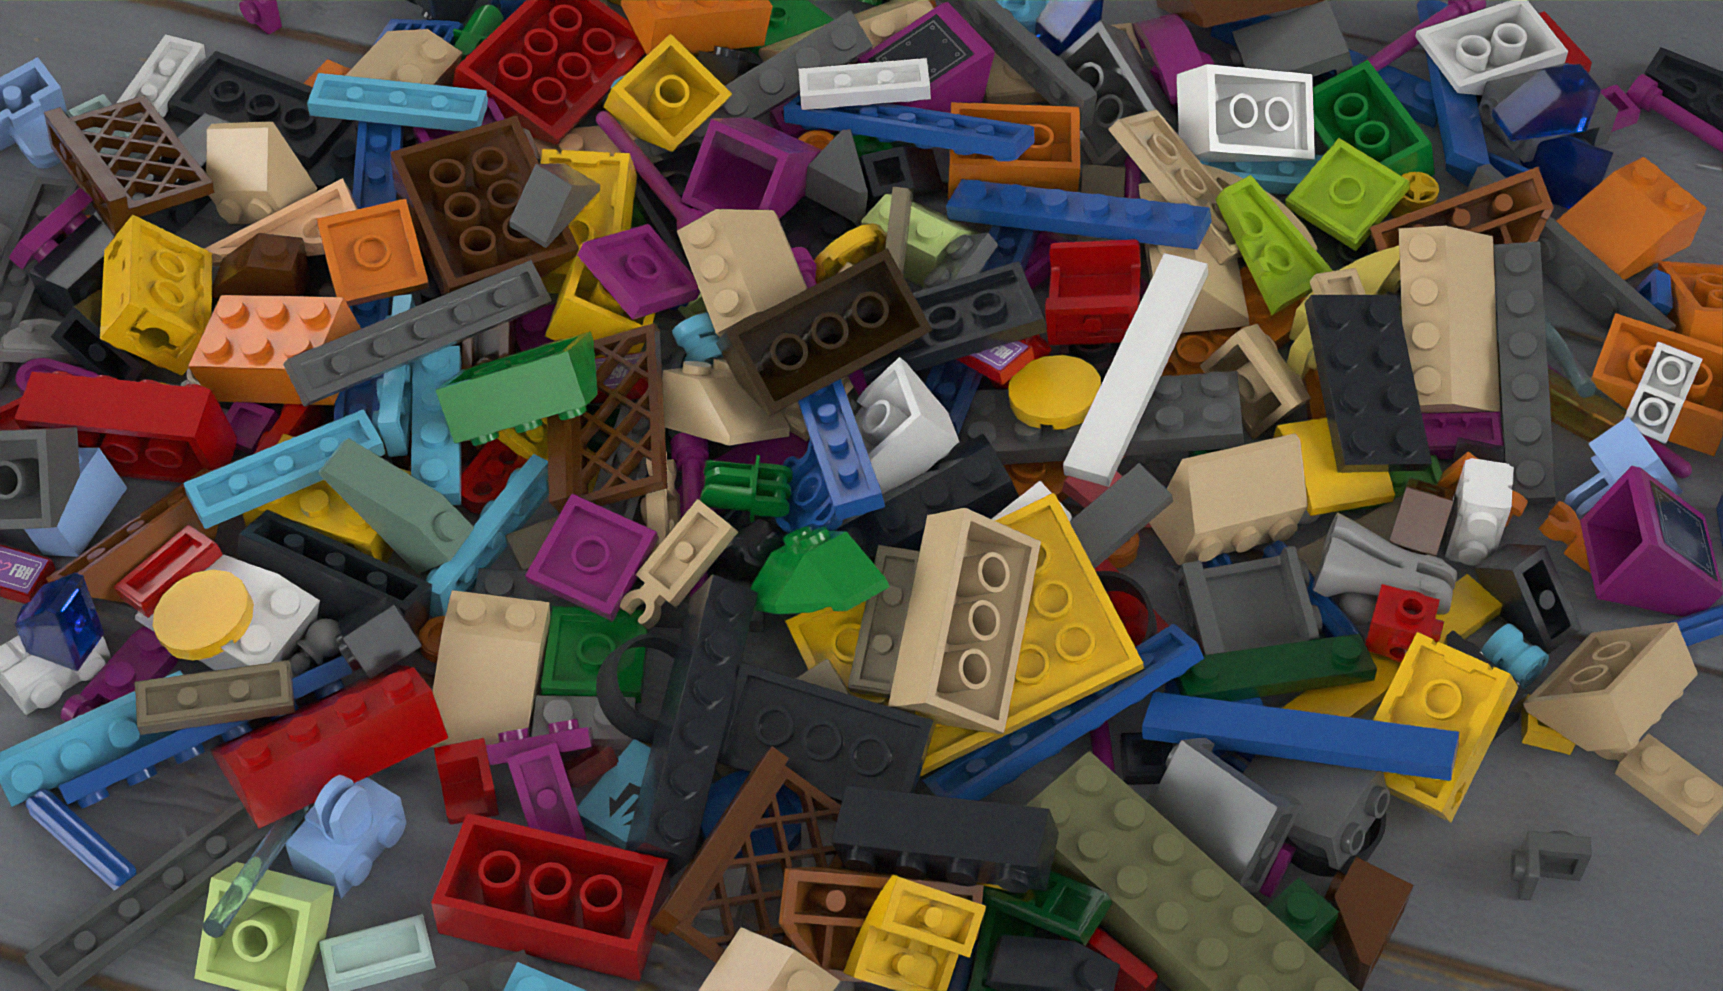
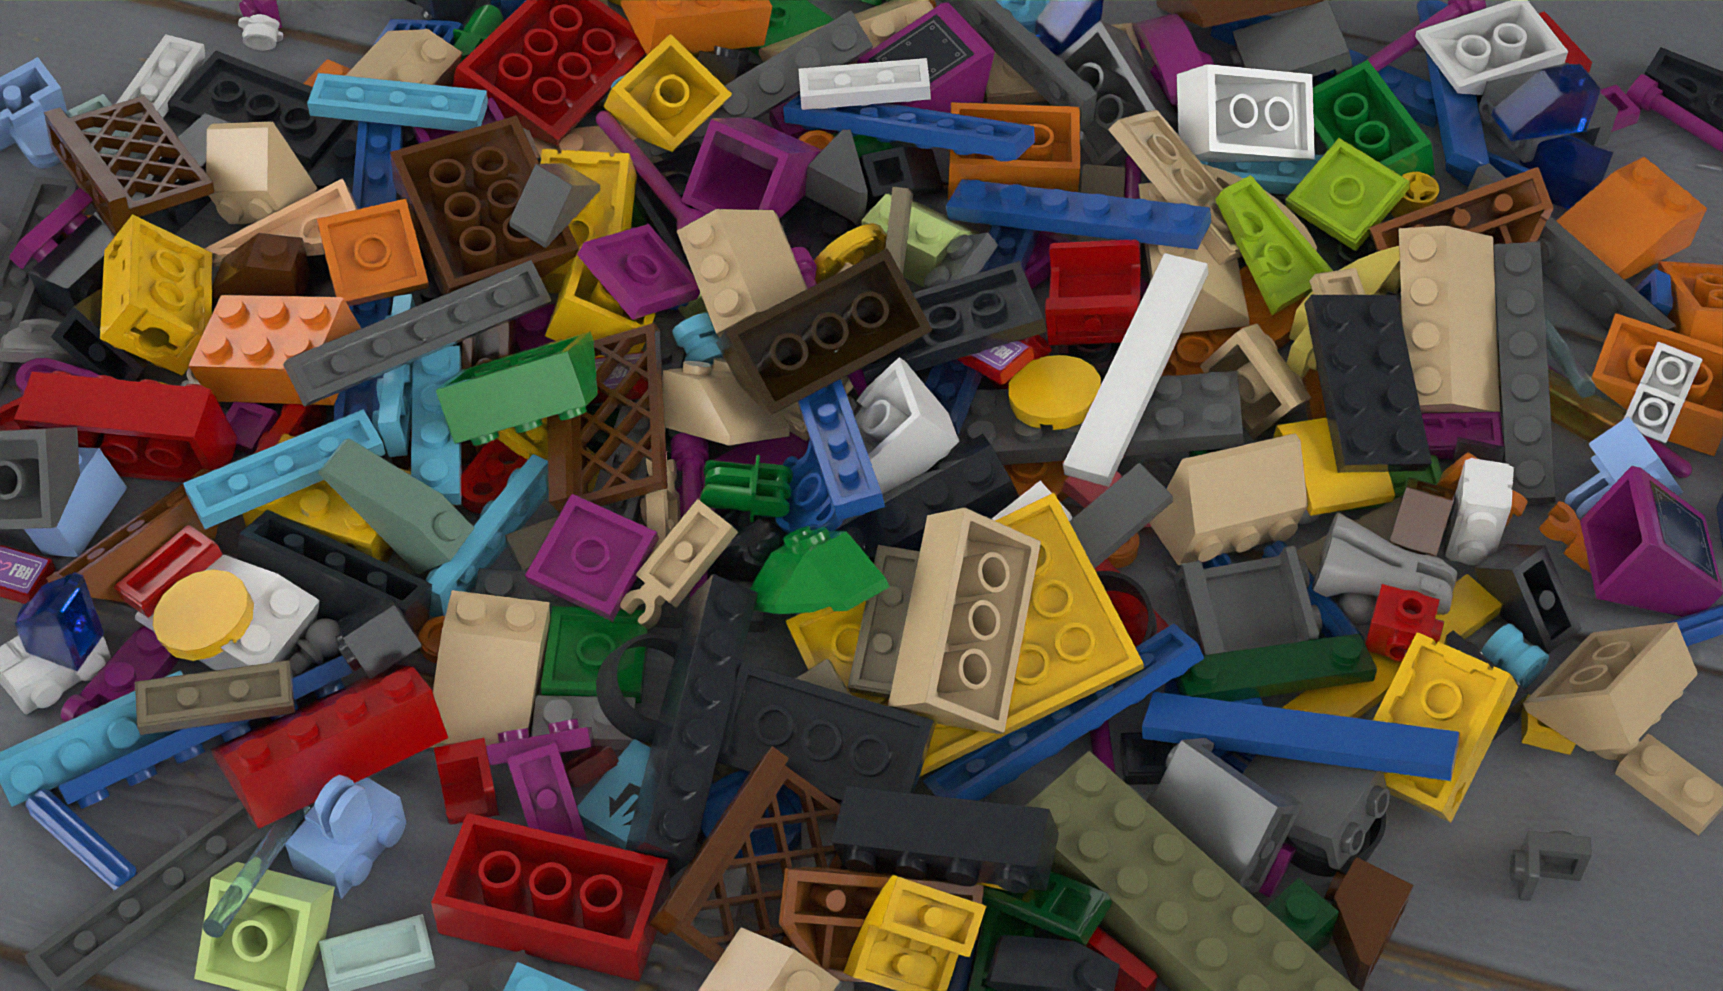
(260, 32): none -> white plate

